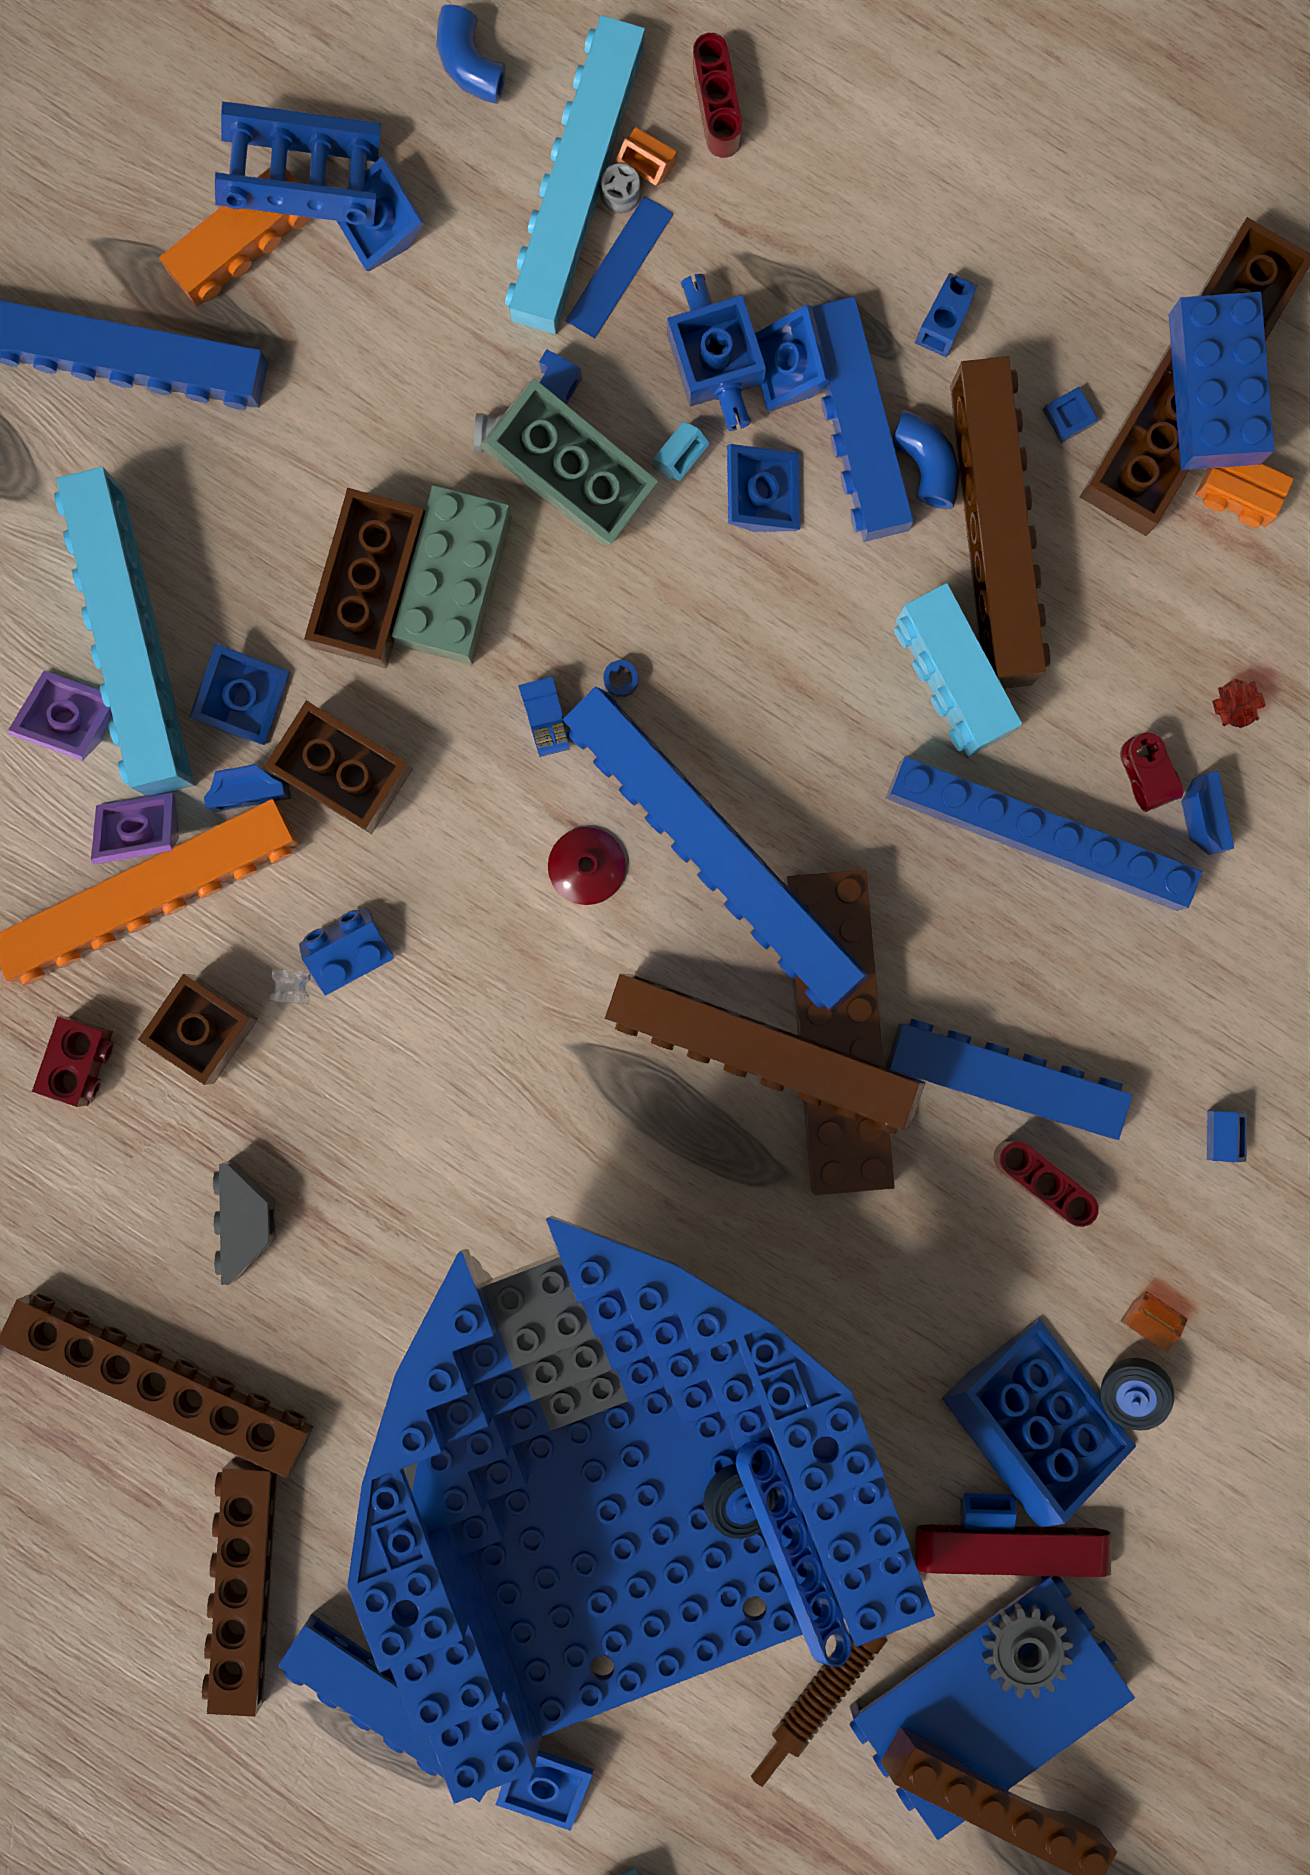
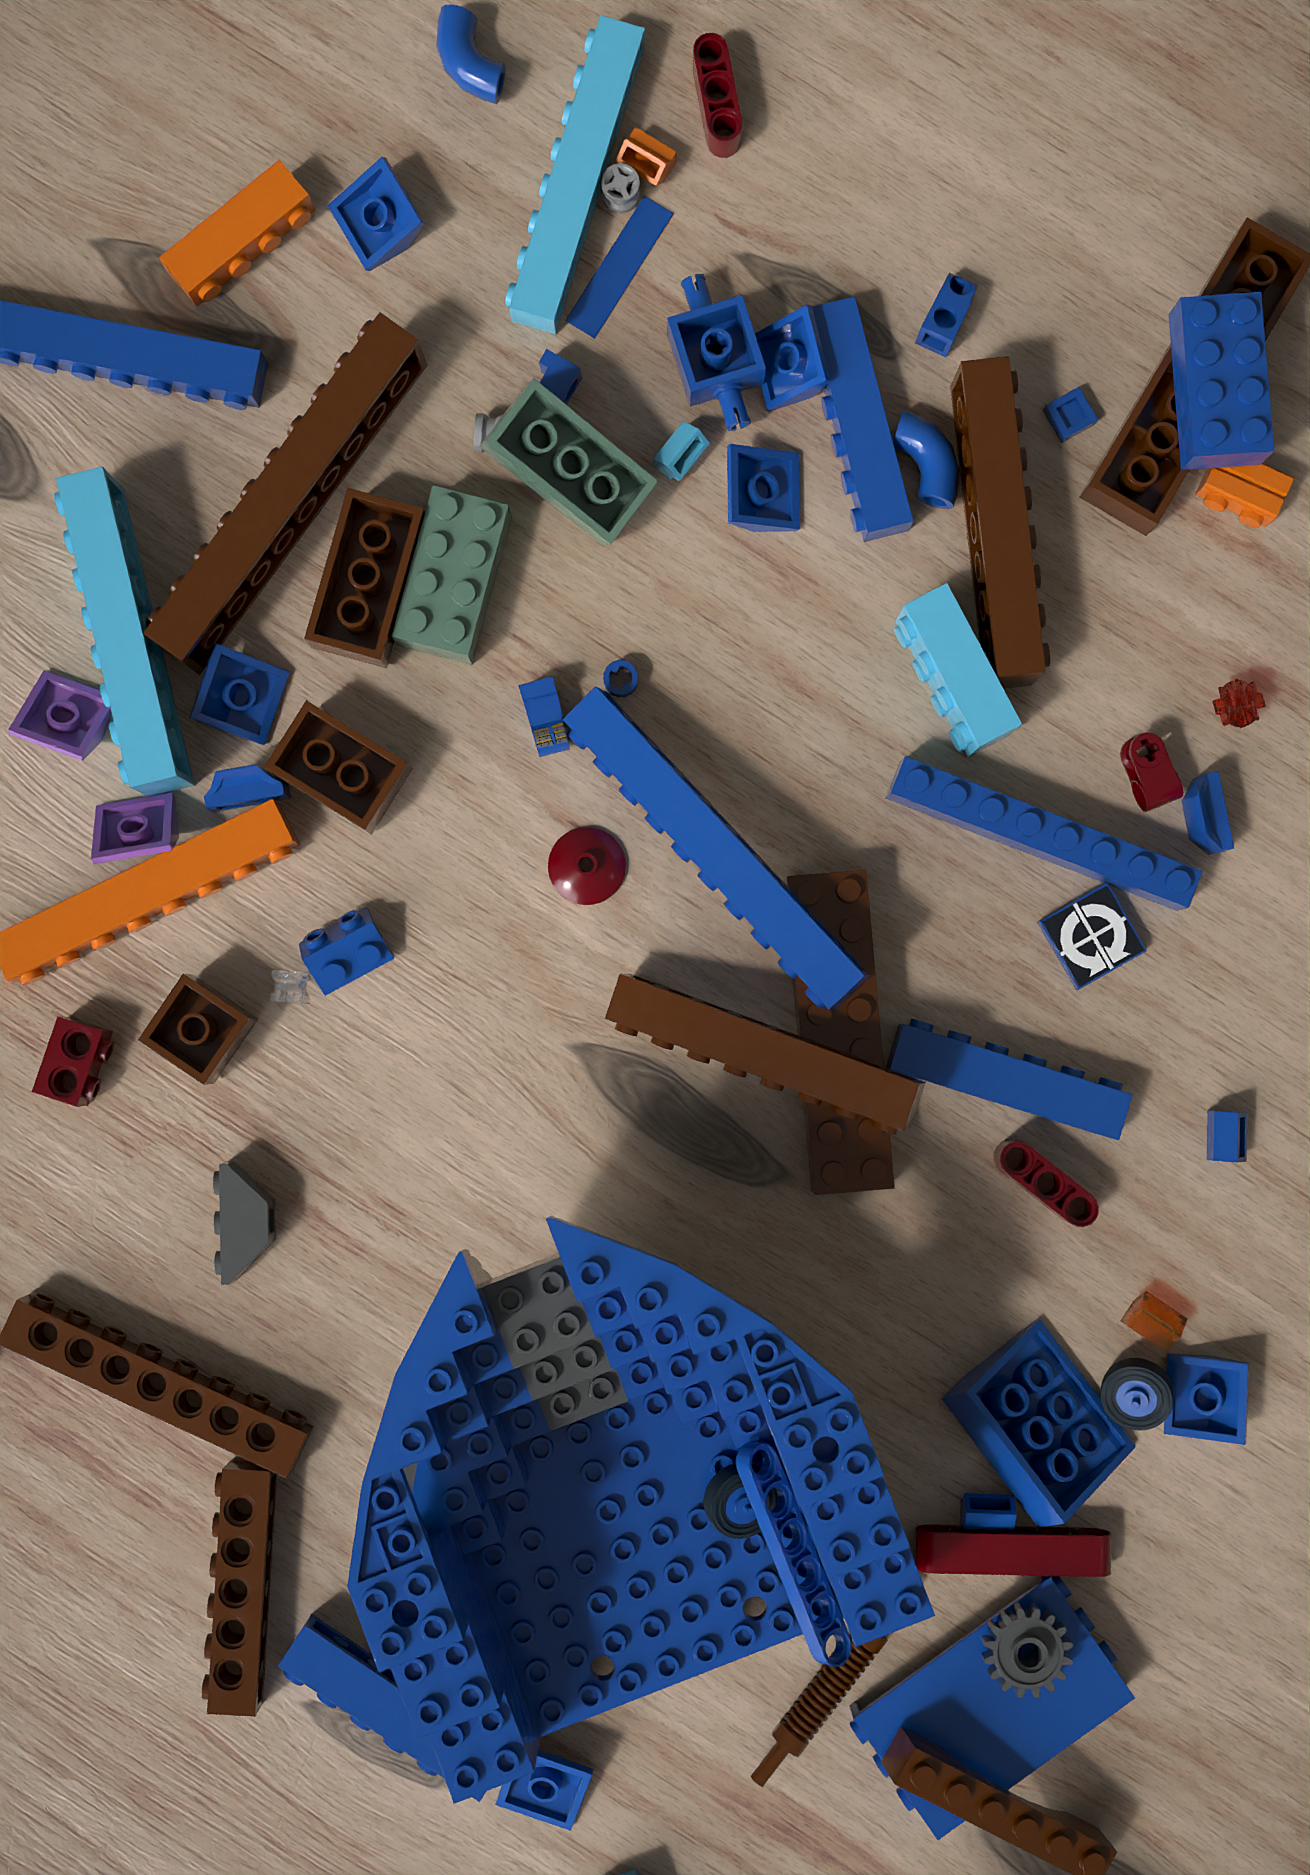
(287, 493): none -> reddish brown brick
(302, 133): blue fence -> none
(1091, 936): none -> tile
(1208, 1398): none -> blue slope

